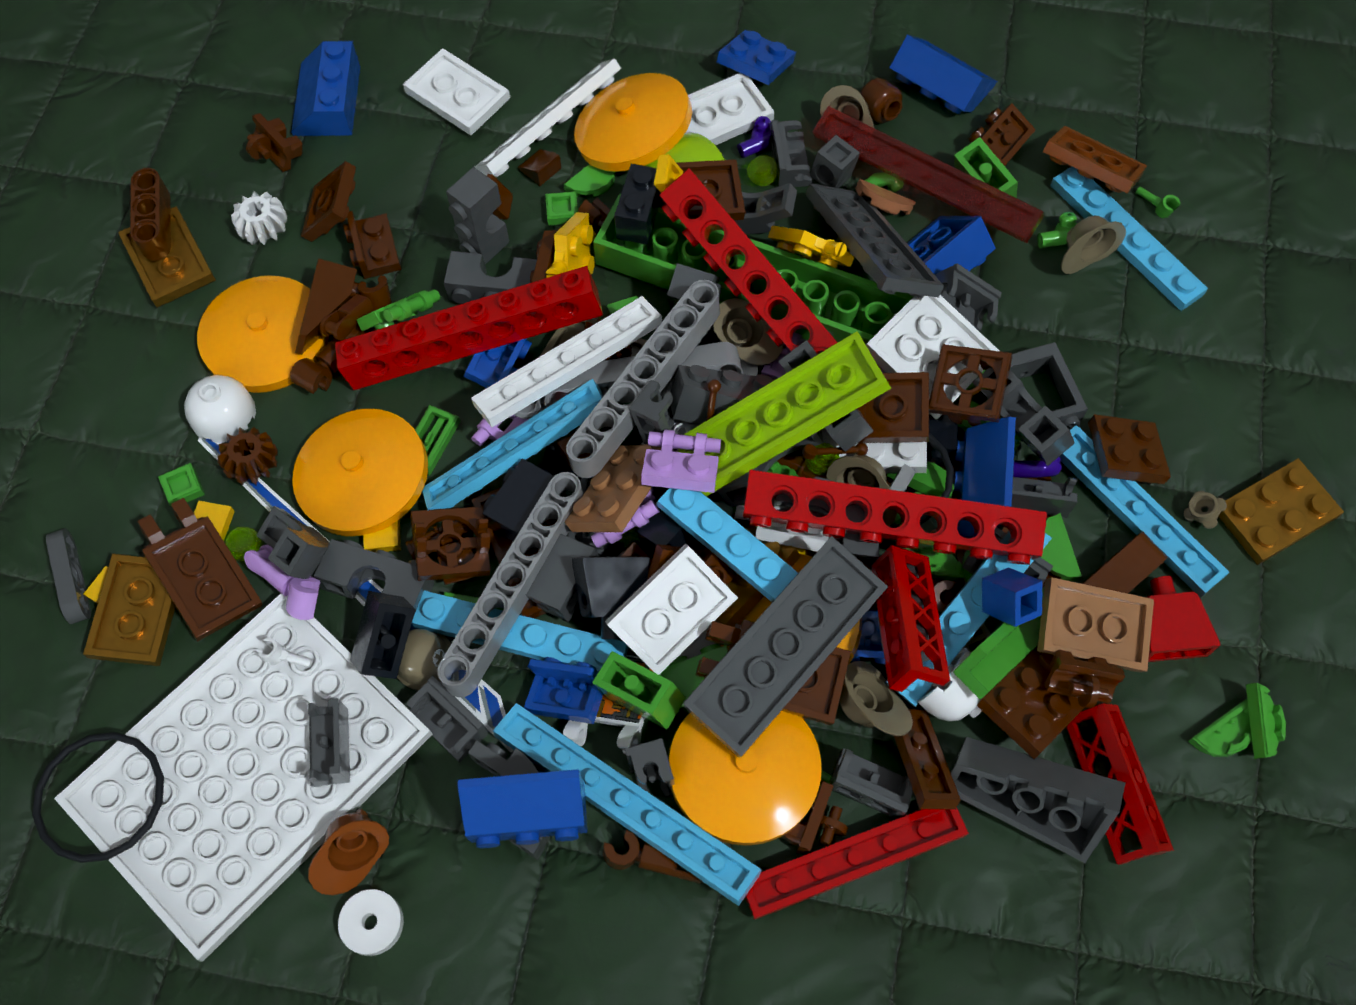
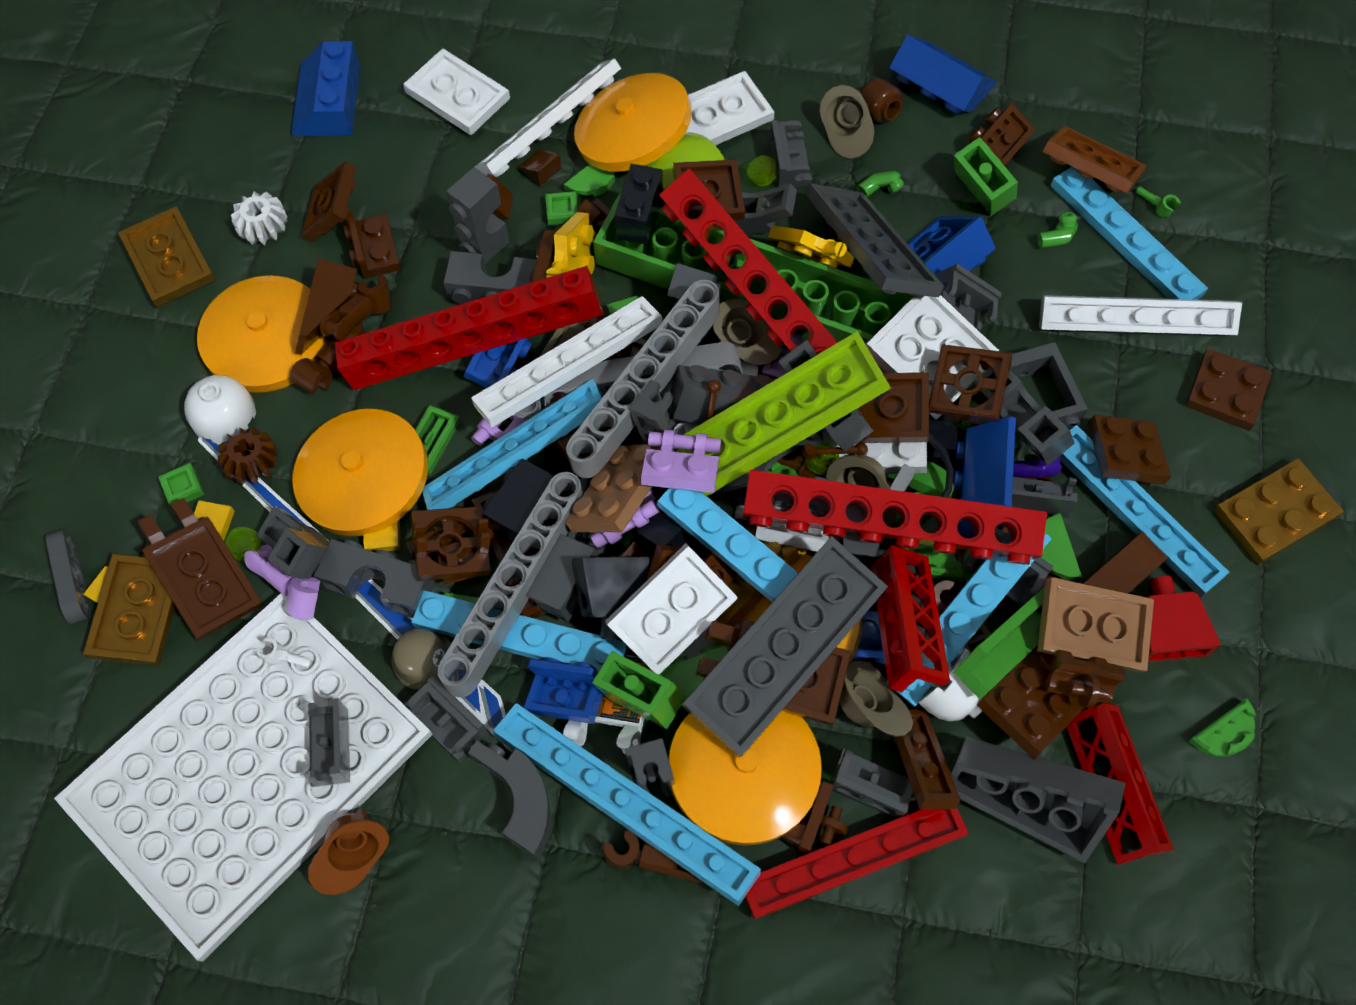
(37, 804): black piece -> none
(150, 214): reddish brown beam -> none
(270, 142): reddish brown hips -> none
(353, 917): white piece -> none
(382, 635): black brick -> none
(399, 310): bright green plate -> none
(523, 807): blue slope -> none
(666, 172): yellow tile -> none
(756, 56): blue plate -> none
(759, 139): dark purple arm -> none
(834, 163): dark grey brick -> none
(884, 199): nougat tile -> none
(932, 175): clear red plate -> none
(1012, 596): blue brick -> none
(1091, 242): dark tan piece -> none
(1140, 315): none -> white plate
(1198, 502): dark tan plate -> none
(1228, 389): none -> reddish brown plate
(1266, 721): bright green tile -> none

